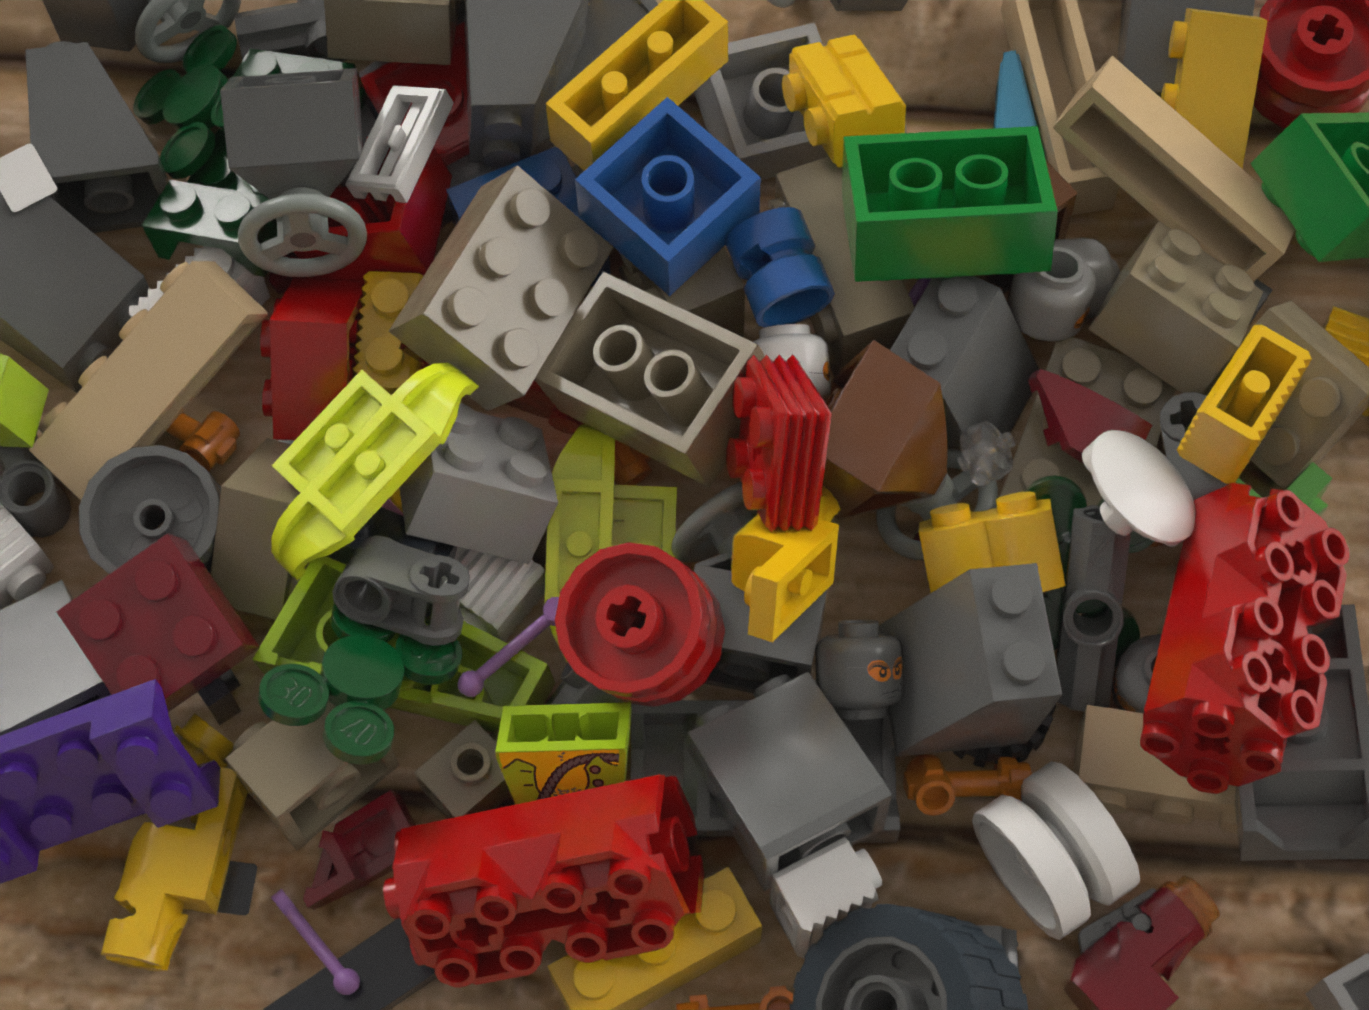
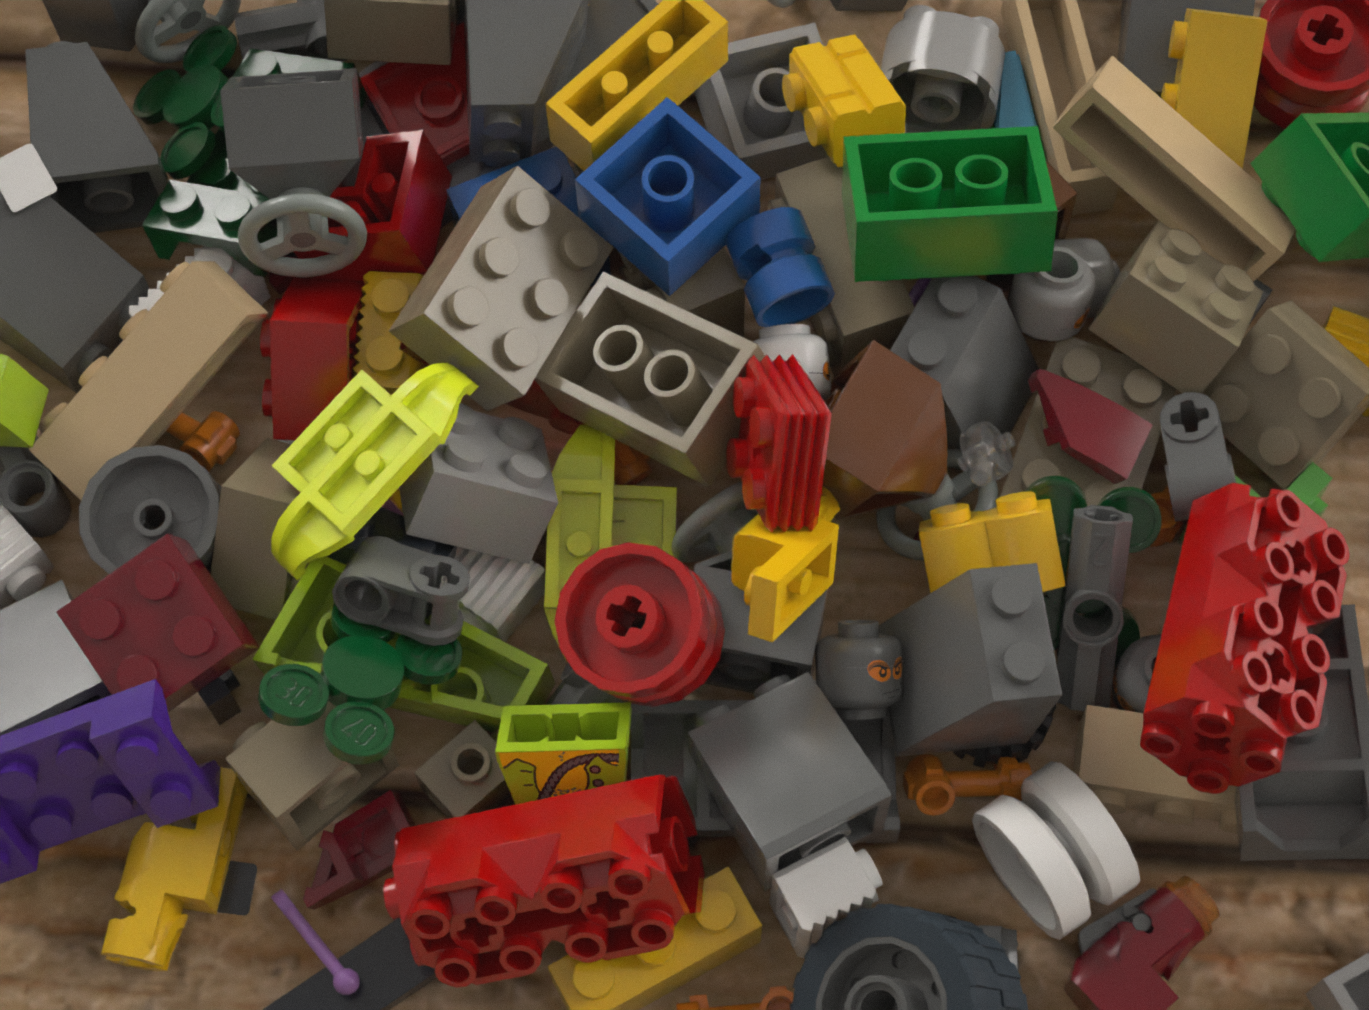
(204, 741): yellow plate -> none
(408, 143): white tile -> none
(472, 682): medium lavender hinge -> none
(945, 69): none -> light grey brick
(1139, 488): white dish -> none
(1243, 404): yellow brick -> none

